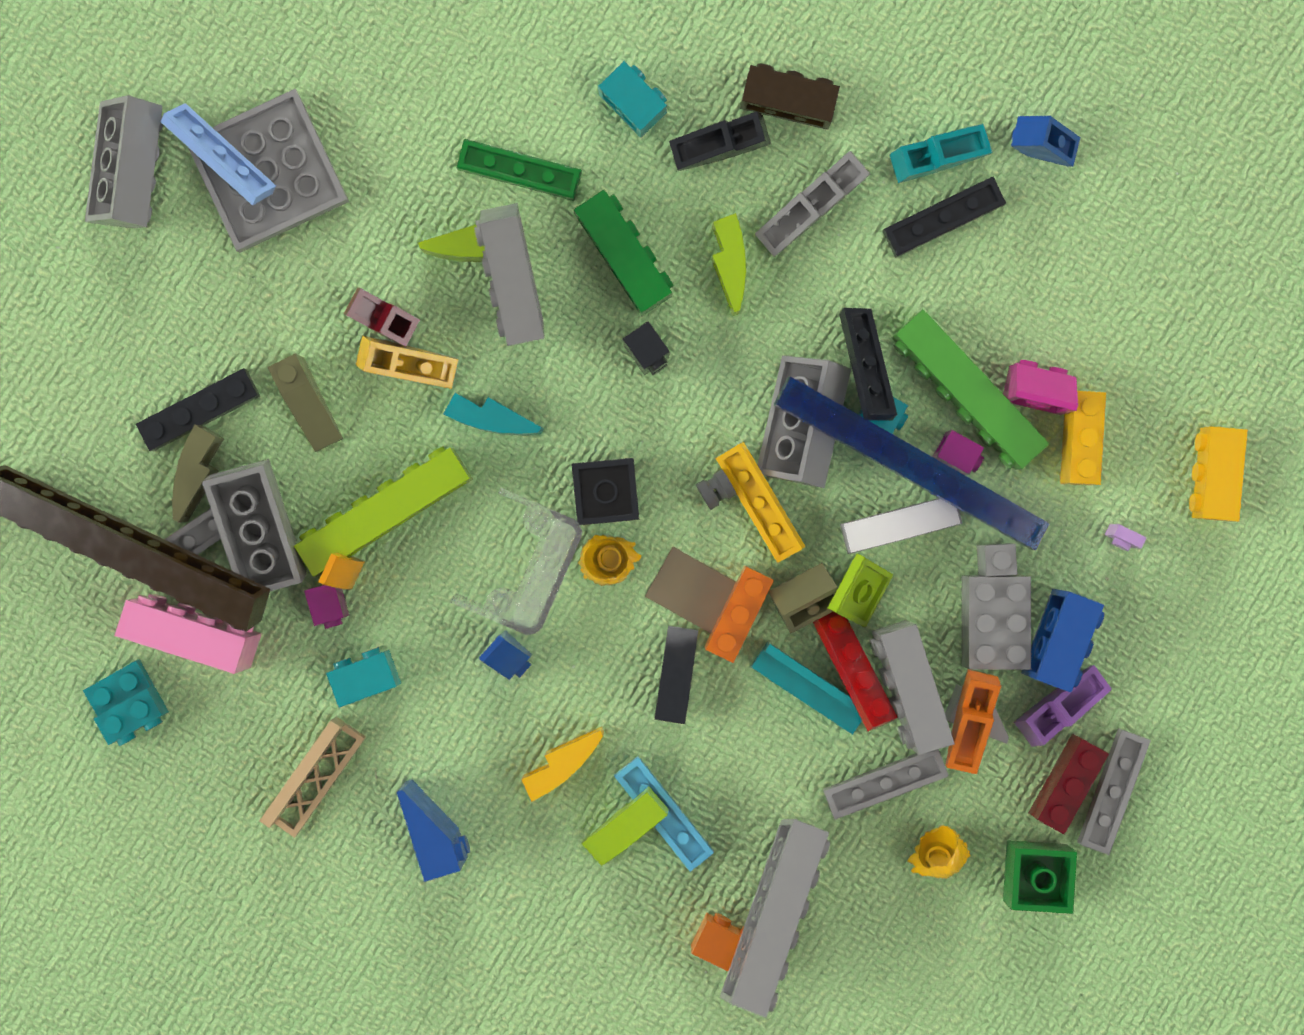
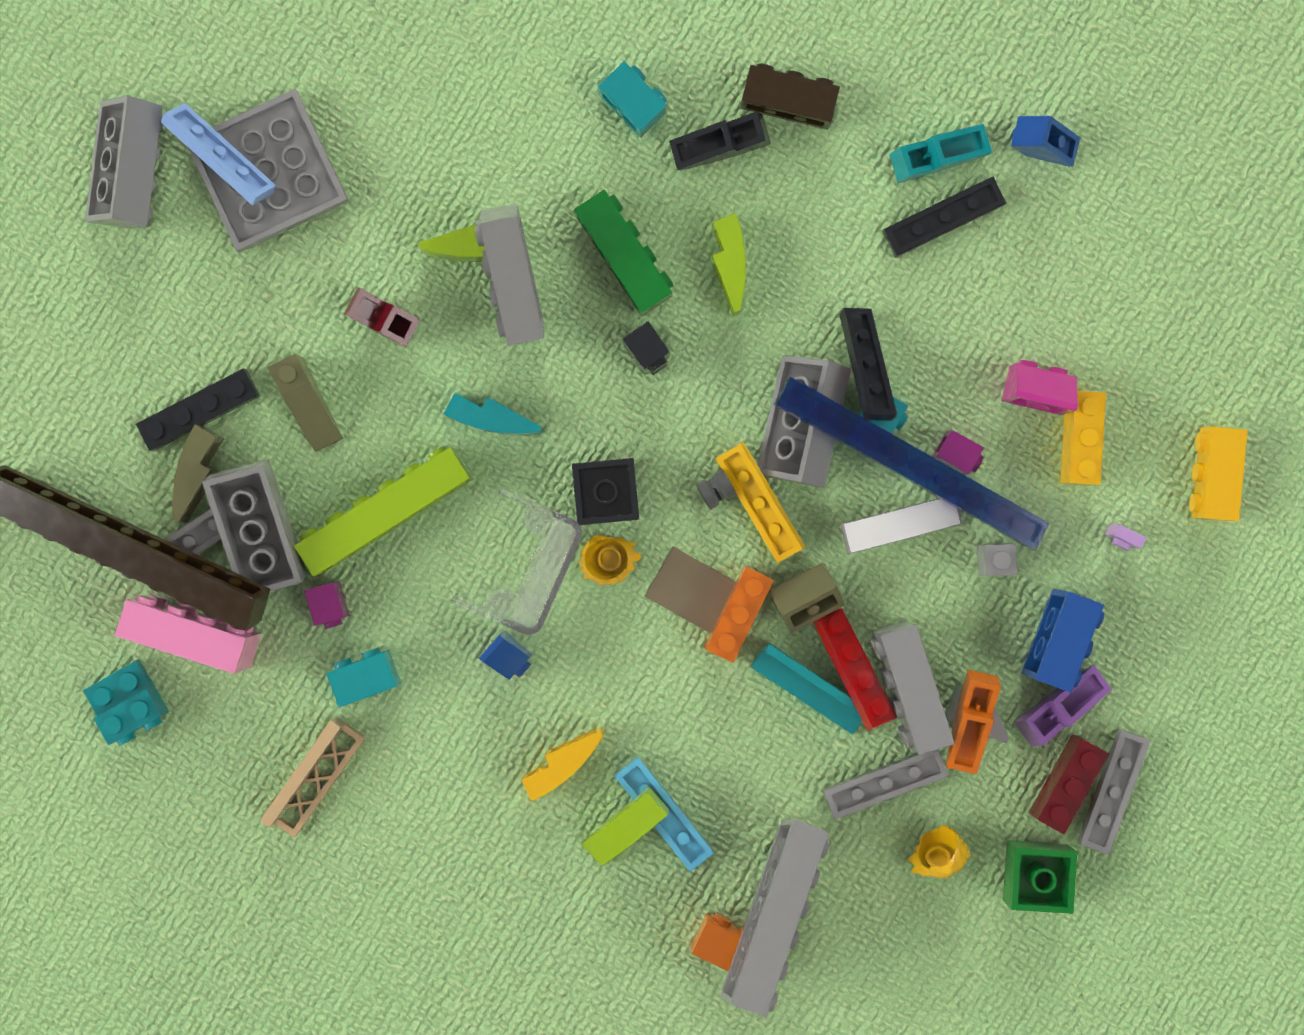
(341, 571): light orange slope -> none
(406, 362): yellow slope -> none
(433, 834): blue slope -> none
(519, 169): green tile -> none
(676, 675): black slope -> none
(812, 203): light grey slope -> none
(860, 590): lime tile -> none
(969, 390): bright green brick -> none
(996, 622): light grey brick -> none

